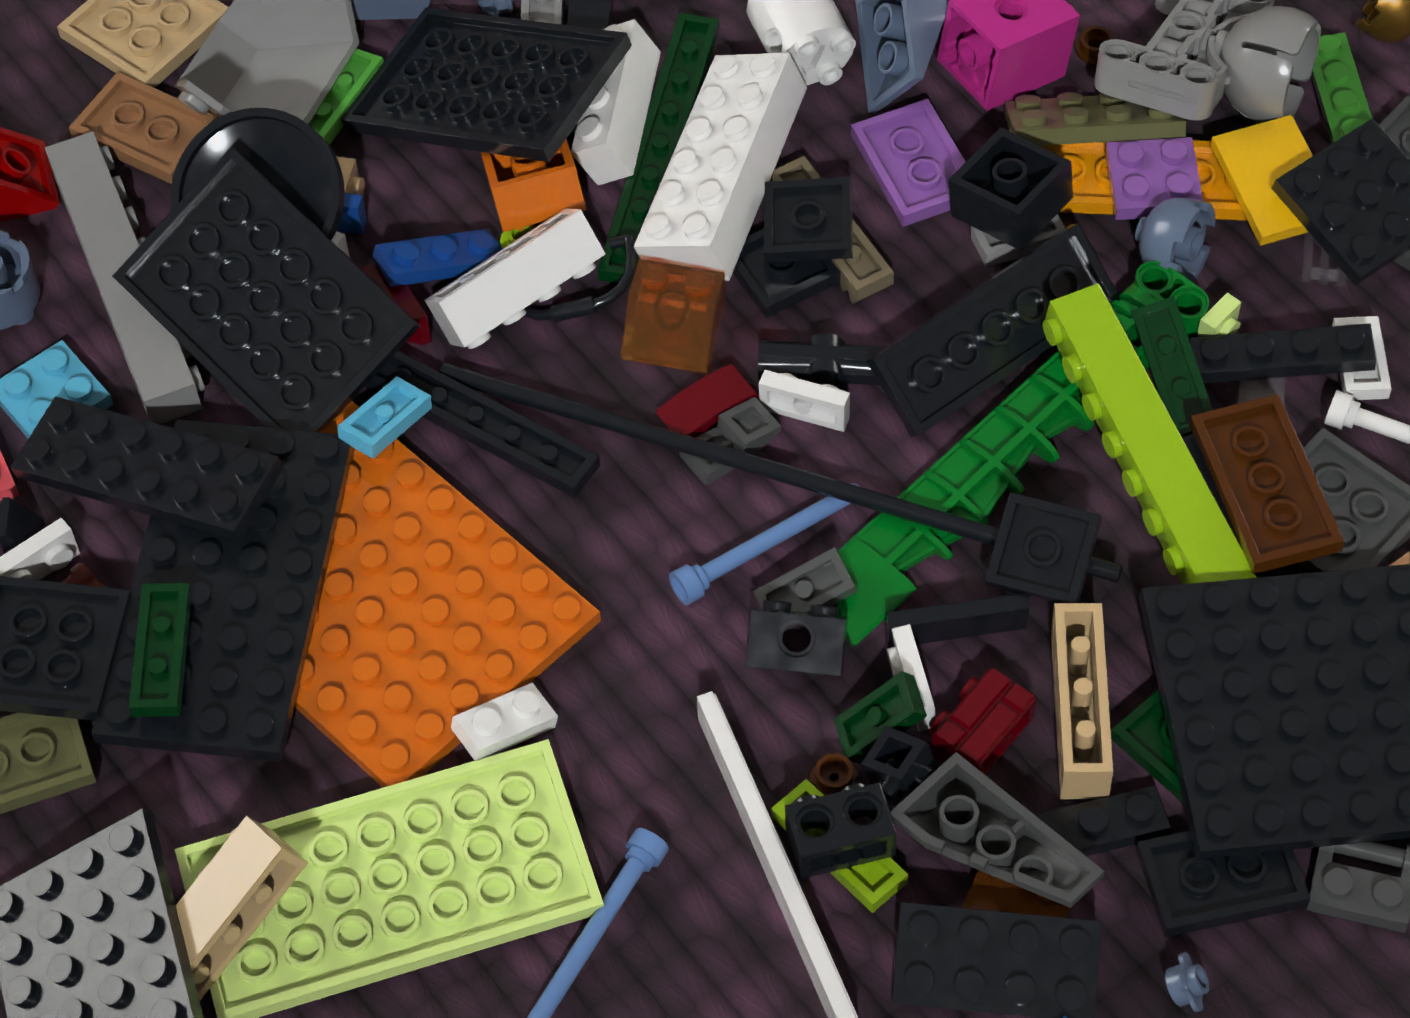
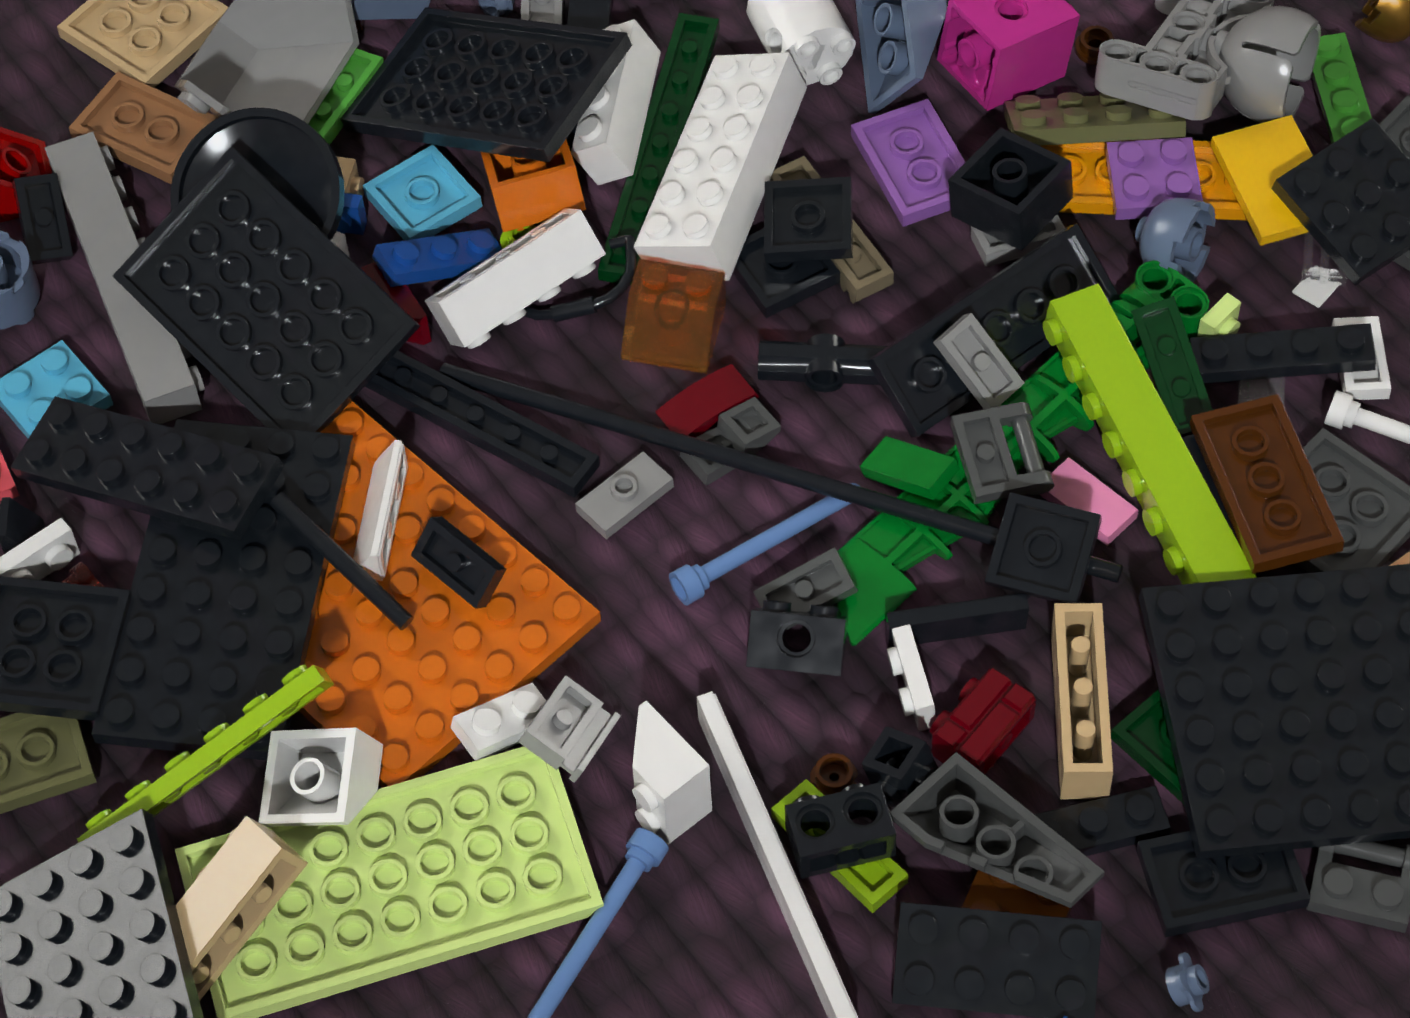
(42, 218): none -> black plate
(160, 650): dark green plate -> none
(221, 746): none -> lime plate
(319, 776): none -> white slope
(341, 561): none -> black bar
(381, 510): none -> white slope
(384, 417): medium azure plate -> none
(422, 195): none -> medium azure plate
(458, 562): none -> black plate
(569, 728): none -> light grey plate
(624, 495): none -> light grey plate
(668, 778): none -> white slope
(804, 400): white plate -> none
(890, 705): dark green plate -> none
(909, 467): none -> green tile
(978, 362): none -> light grey plate
(988, 458): none -> dark grey plate
(1083, 491): none -> bright pink tile
(1314, 291): none -> white sticker

